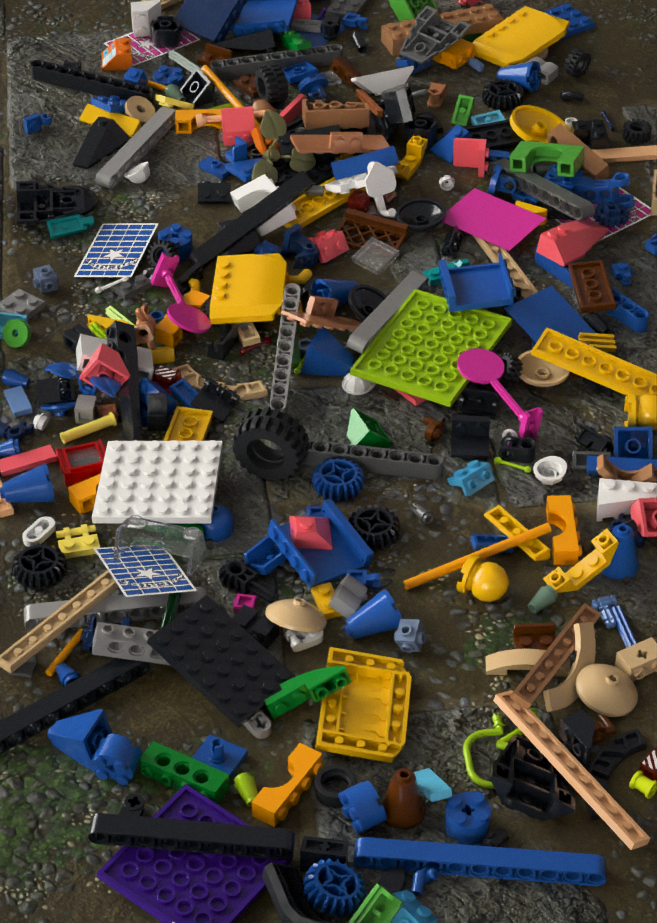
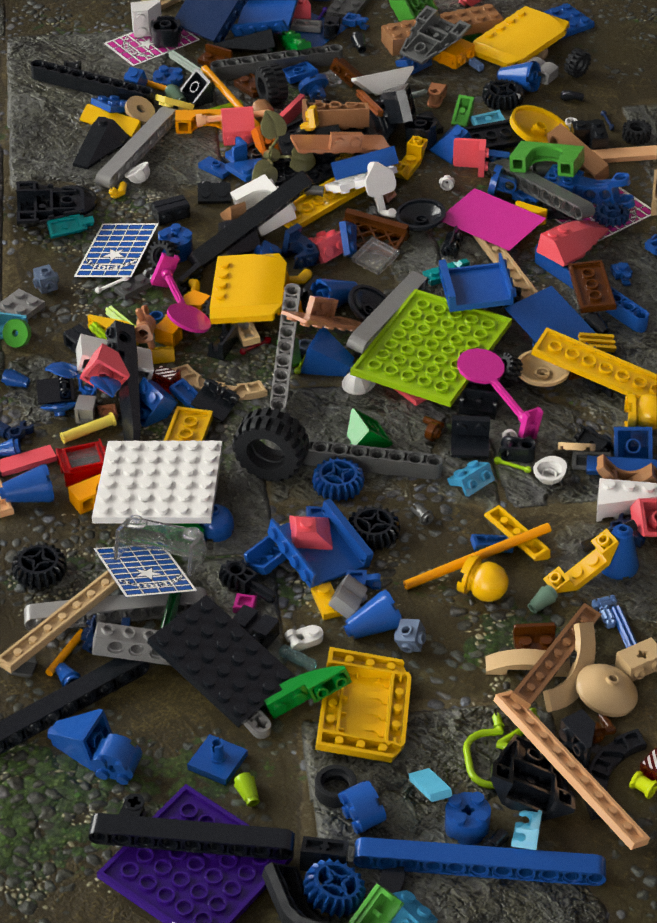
(18, 401): medium blue tile -> none
(33, 122): blue plate -> none
(39, 531): white plate -> none
(40, 421): white plate -> none
(79, 545): light yellow plate -> none
(116, 193): none -> yellow arm
(117, 55): orange slope -> none
(157, 412): black slope -> none
(170, 209): none -> black brick
(178, 769): green brick -> none
(234, 211): none -> medium nougat slope
(273, 803): light orange arch -> none
(296, 615): tan dish -> none
(298, 657): none -> clear light blue axle
(311, 116): none -> yellow bracket
(348, 237): none -> blue wing
(359, 201): clear red brick -> none
(404, 800): reddish brown cone -> none
(422, 877): blue arm -> none
(527, 834): none -> medium azure hinge
(565, 546): light orange arch -> none
(576, 446): none -> tan tile

